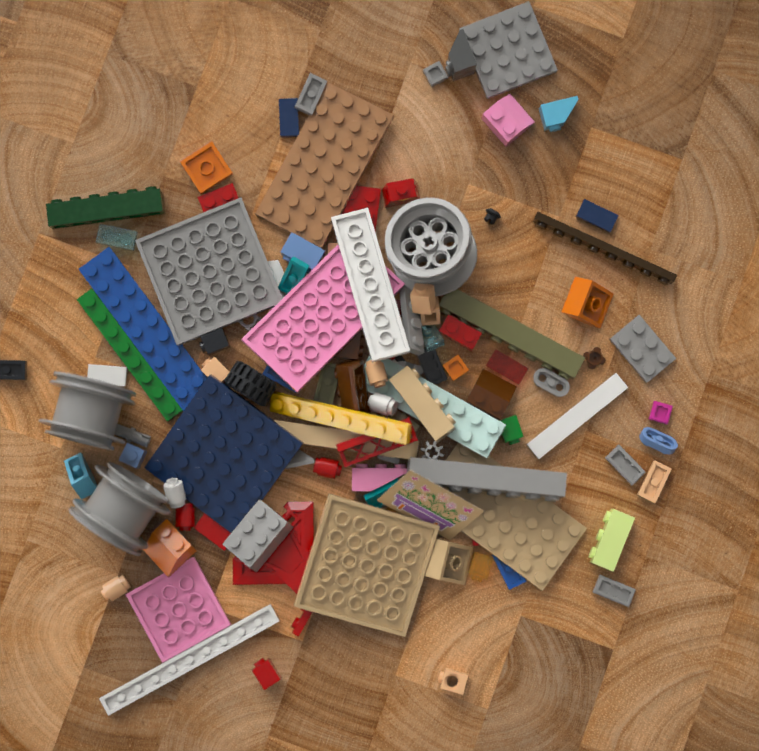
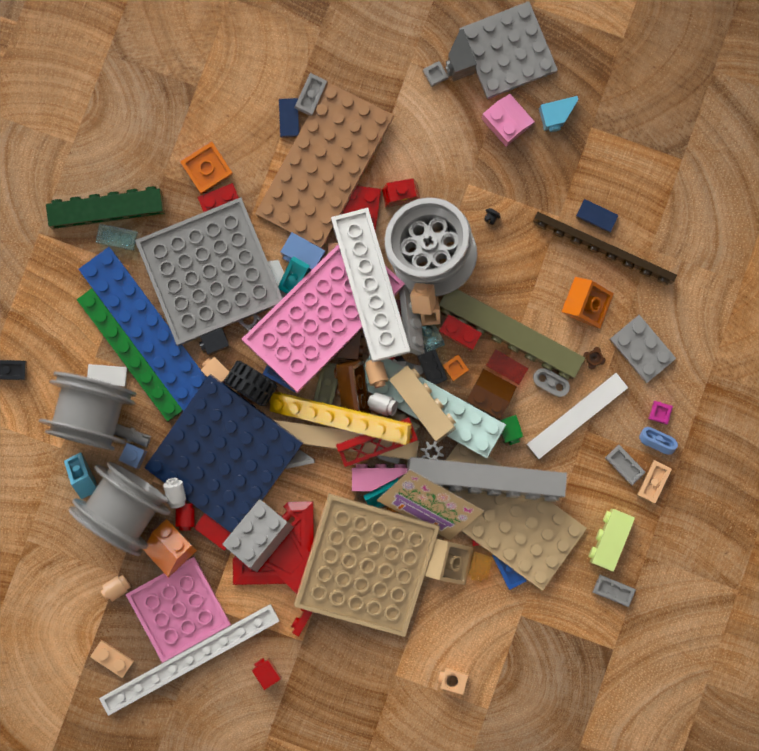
(112, 658): none -> light nougat plate
(327, 467): red brick -> none

